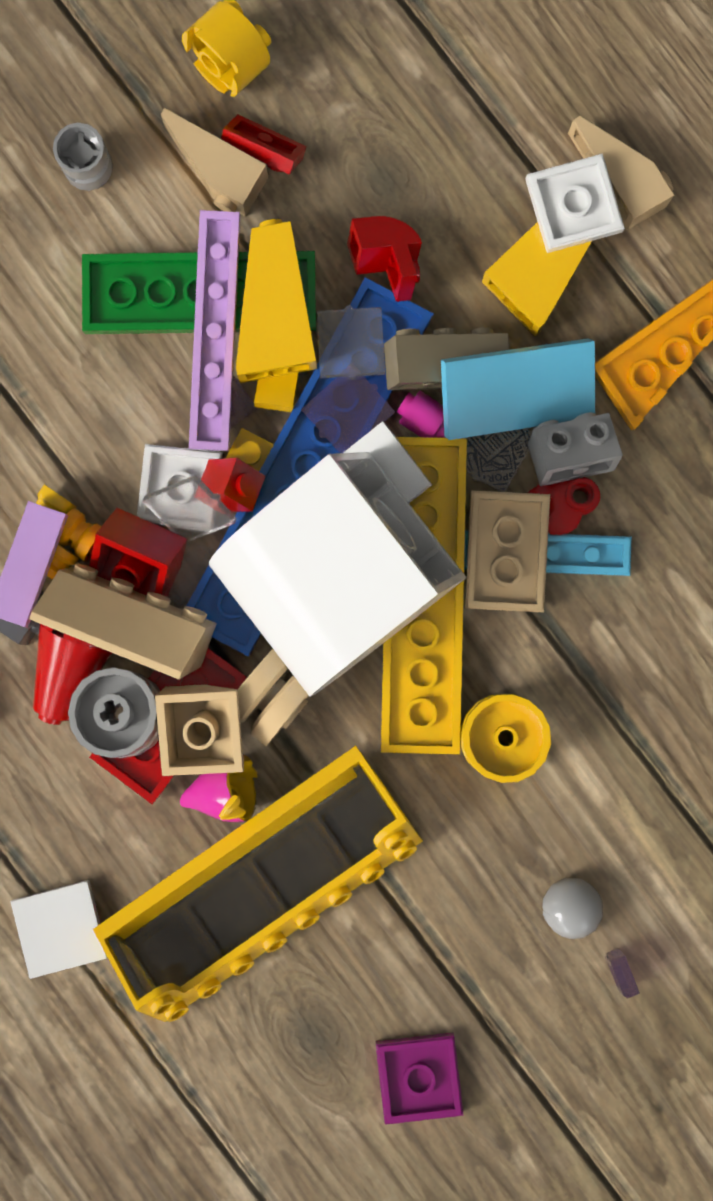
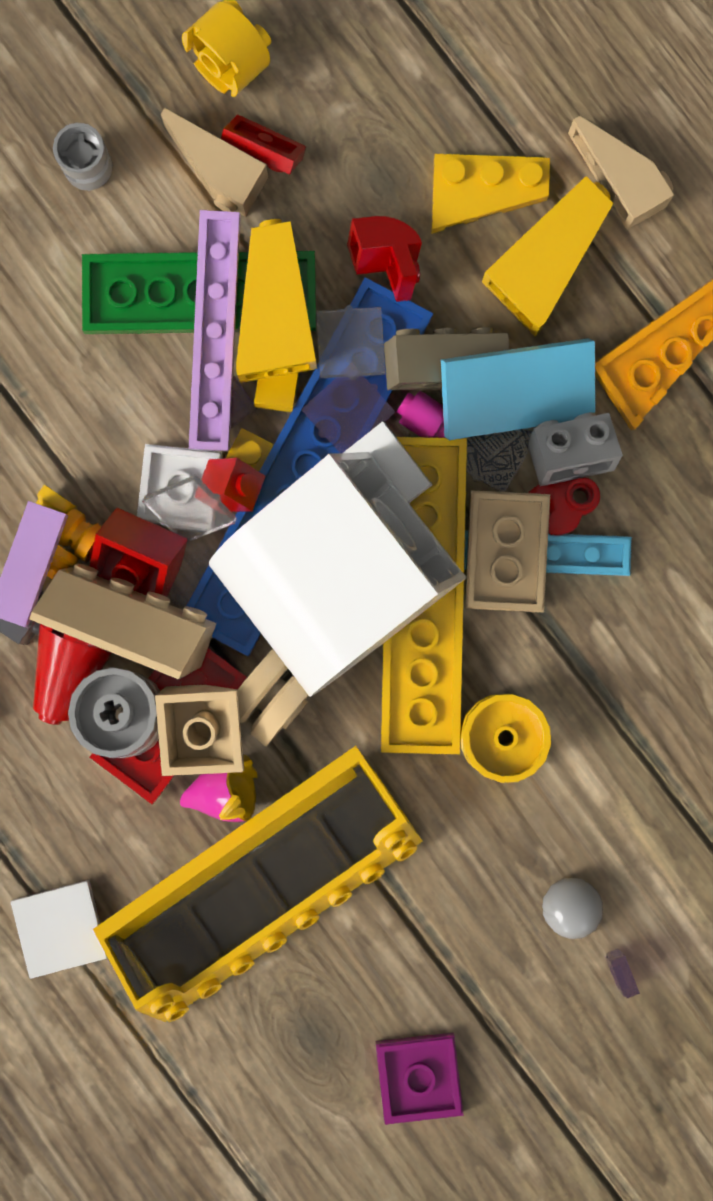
(484, 185): none -> yellow wing
(574, 203): white tile -> none

